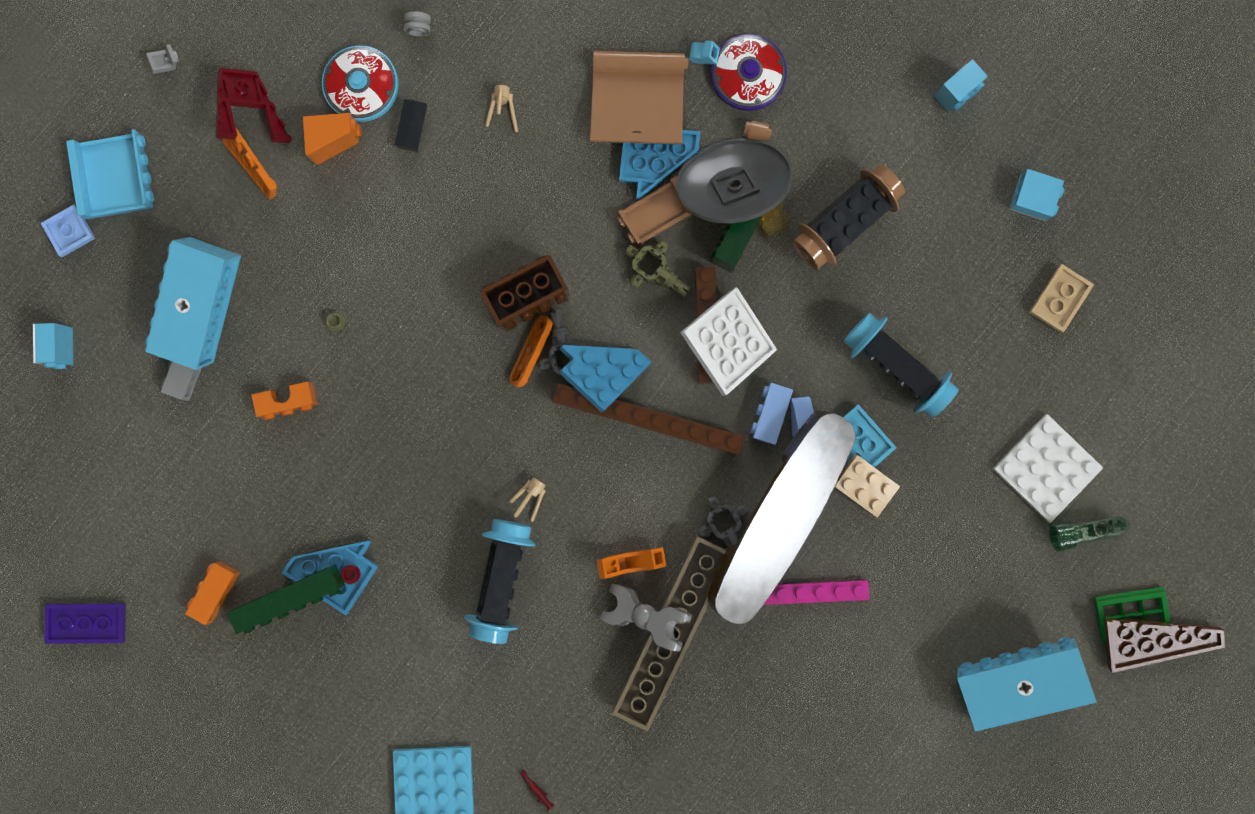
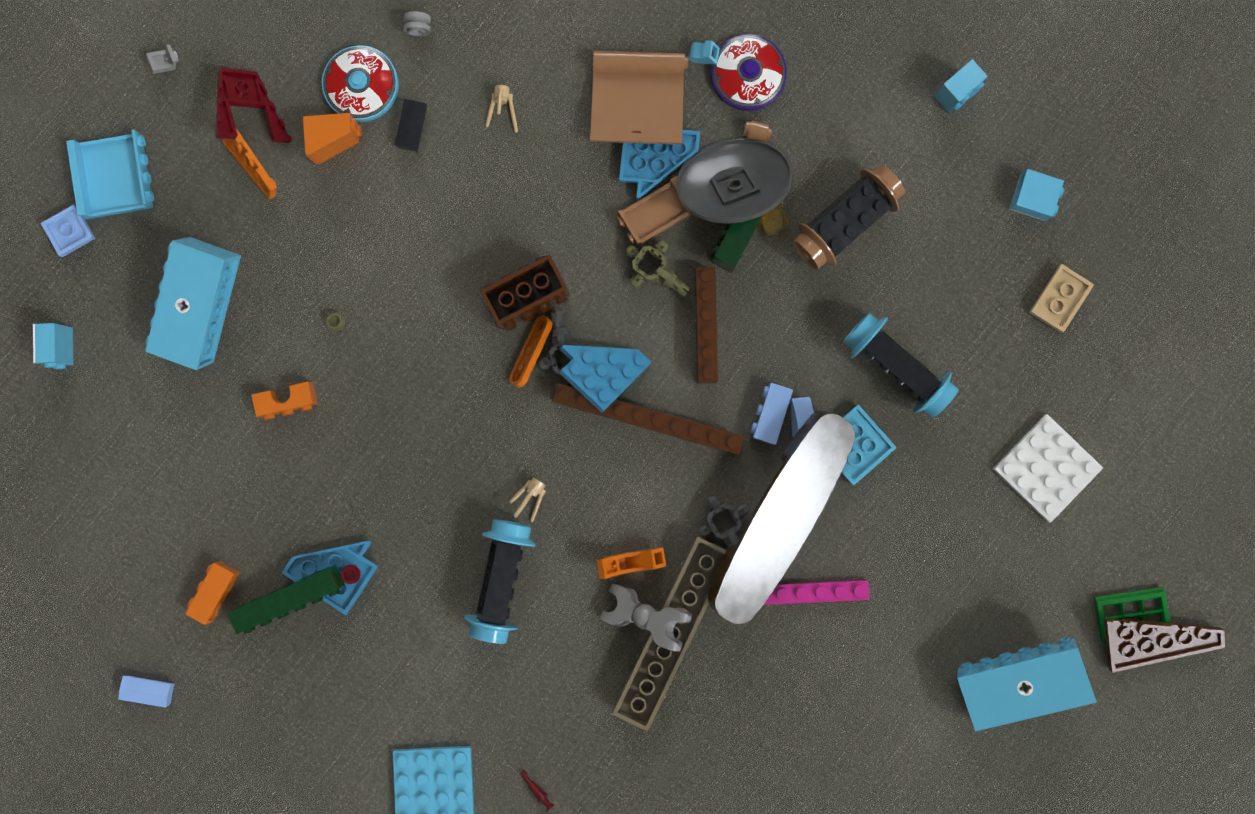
(84, 623): dark purple plate -> none
(146, 691): none -> light blue piece
(180, 381): light grey brick -> none
(729, 341): white plate -> none
(866, 485): tan plate -> none
(1067, 536): clear green beam -> none

